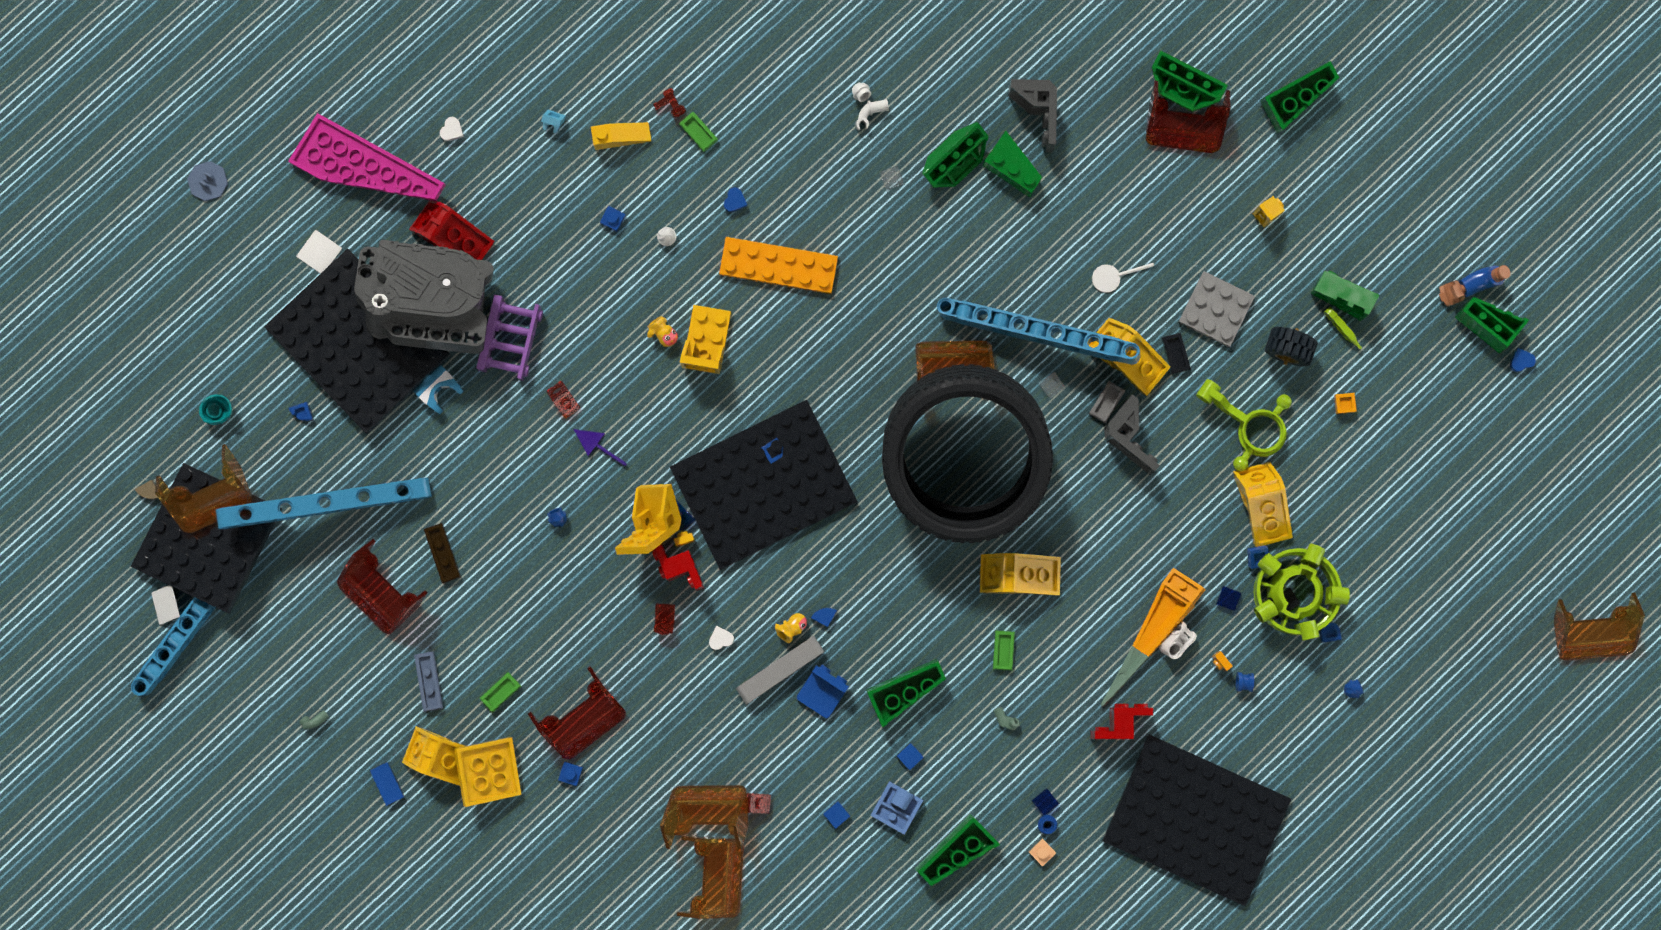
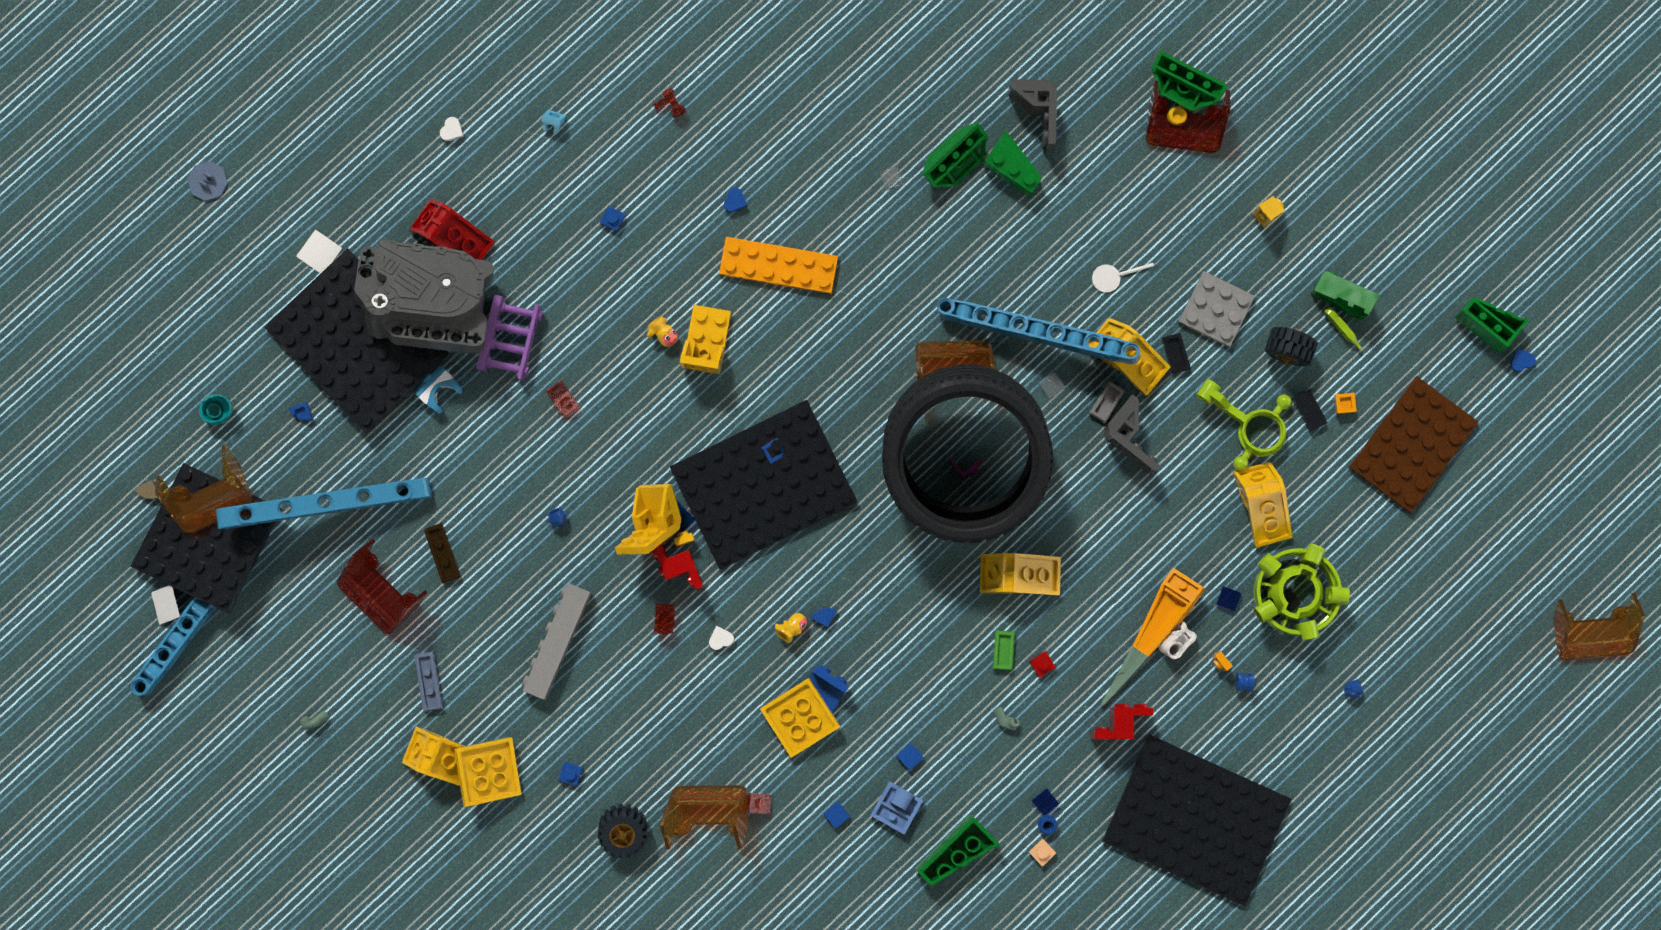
(349, 160): dark pink wing -> none
(387, 783): blue tile -> none
(500, 692): bright green tile -> none
(557, 641): none -> light grey brick
(584, 723): clear red windscreen -> none
(591, 439): dark purple piece -> none
(620, 134): yellow slope -> none
(622, 830): none -> black wheel
(666, 236): white plate -> none
(698, 131): bright green tile -> none
(720, 878): clear orange windscreen -> none
(780, 670): light grey beam -> none
(800, 717): none -> yellow plate
(861, 92): white plate -> none
(869, 109): white piece -> none
(904, 690): green wedge -> none
(971, 471): none -> magenta bracket
(1042, 664): none -> red plate
(1177, 116): none -> yellow tile
(1255, 555): blue plate -> none
(1291, 100): green wedge -> none
(1309, 410): none -> black tile
(1330, 633): blue tile -> none
(1413, 444): none -> reddish brown plate
(1475, 282): piece -> none

